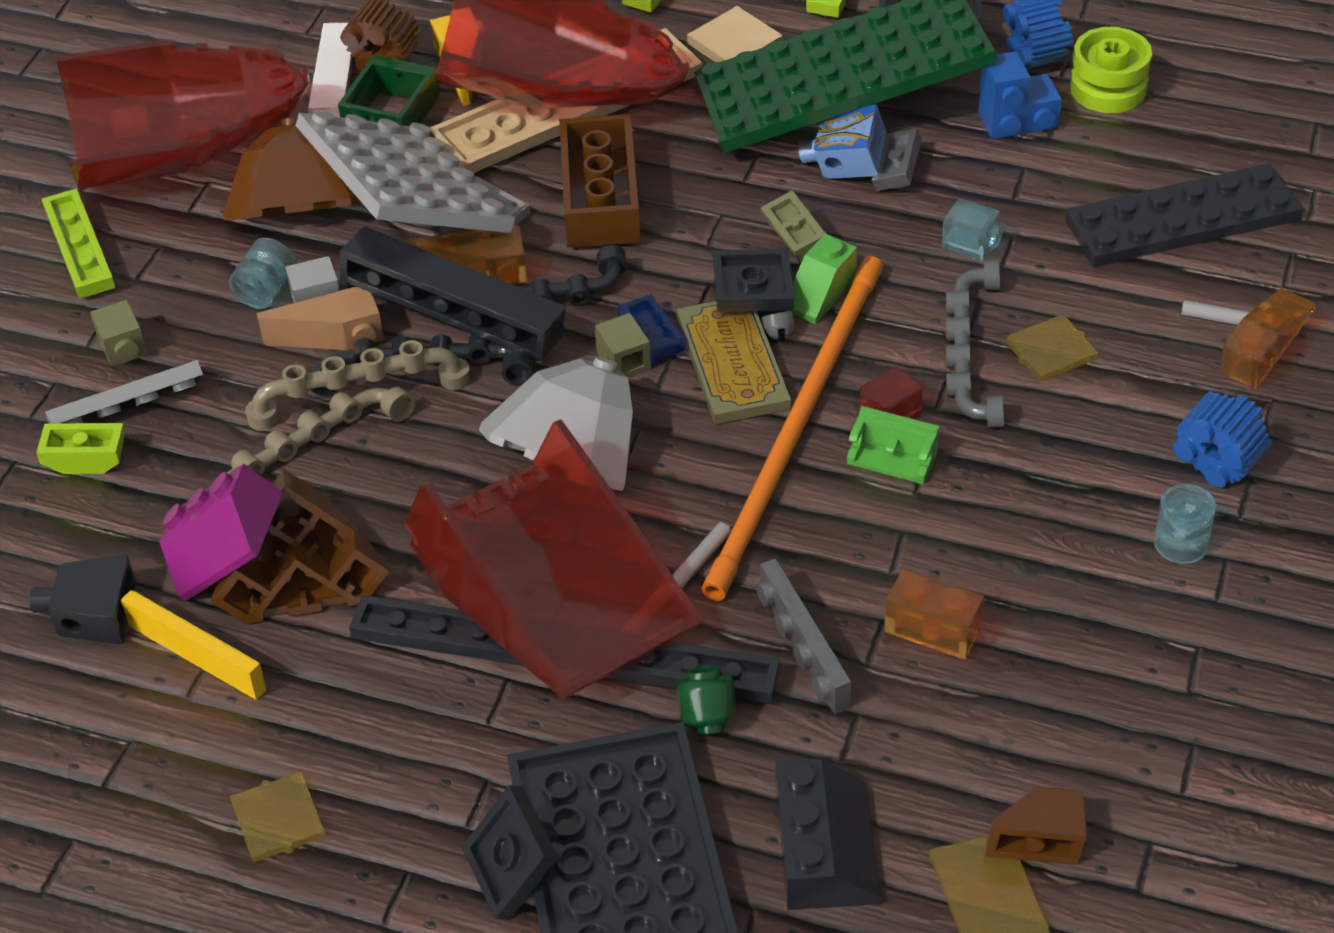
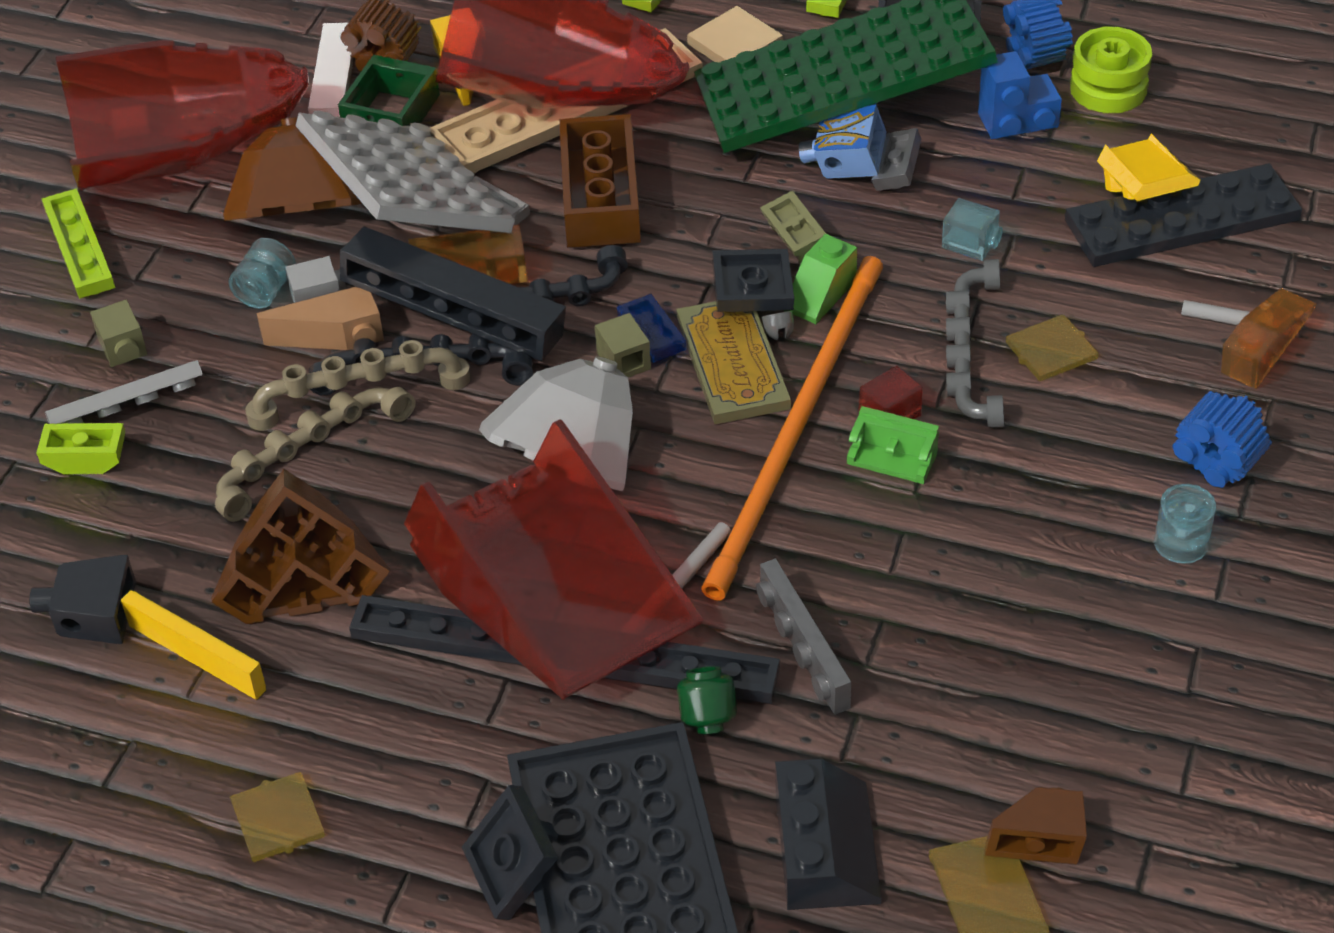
(218, 529): magenta slope -> none
(933, 614): clear orange brick -> none
(1144, 170): none -> yellow slope

